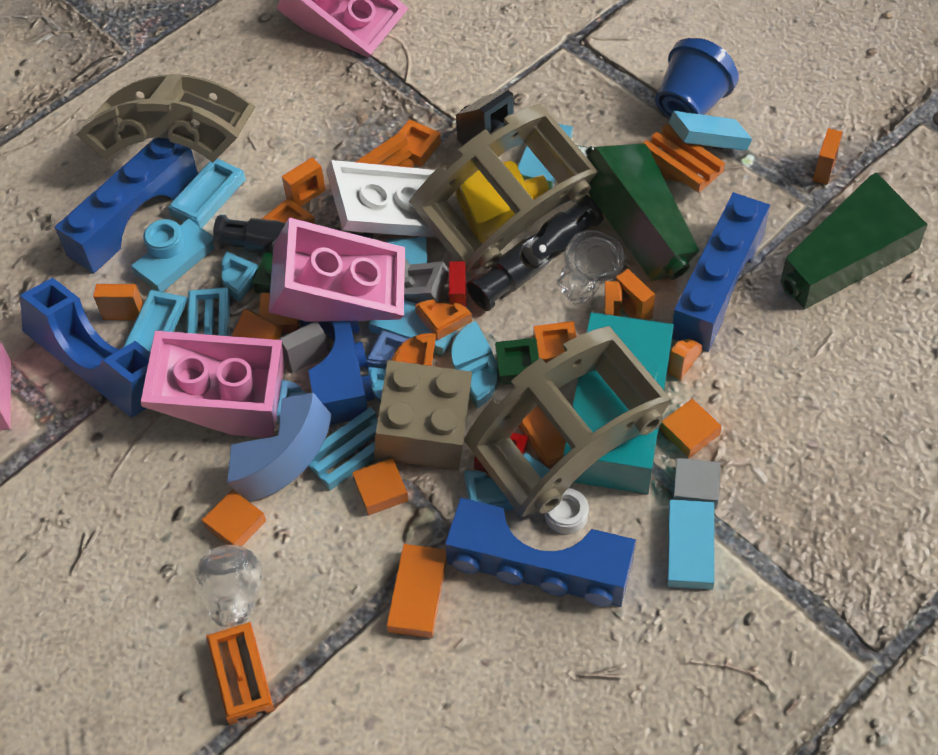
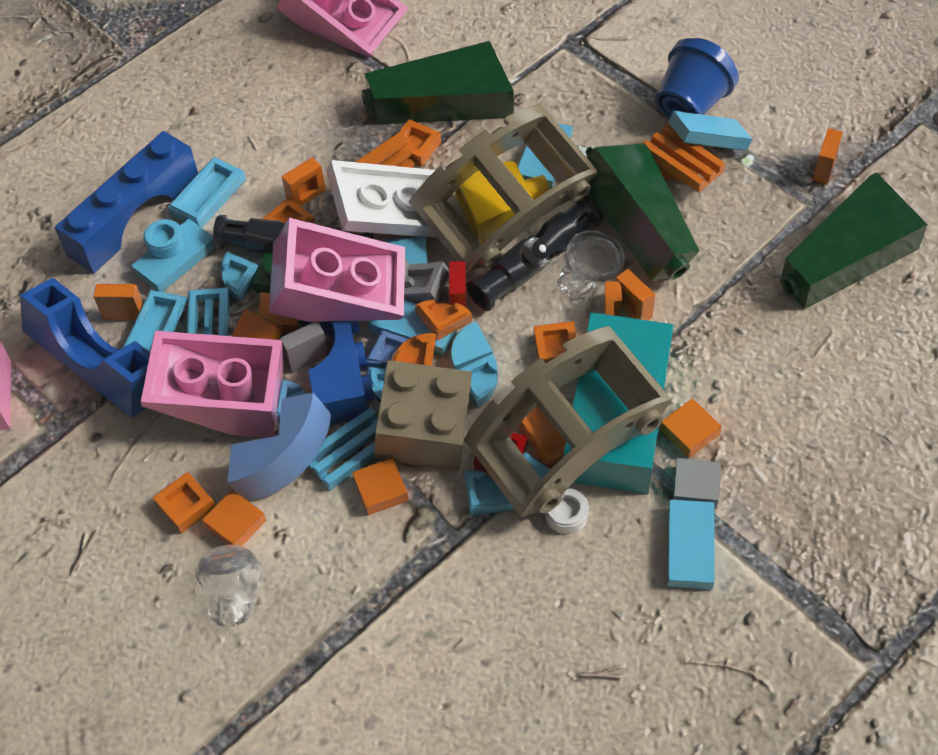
(168, 113): dark tan window -> none
(184, 502): none -> orange tile
(249, 707): orange tile -> none
(417, 591): orange tile -> none
(441, 87): none -> dark green slope
(484, 114): black slope -> none
(514, 357): dark green plate -> none
(591, 569): blue arch -> none
(682, 357): orange tile -> none
(718, 269): blue arch -> none

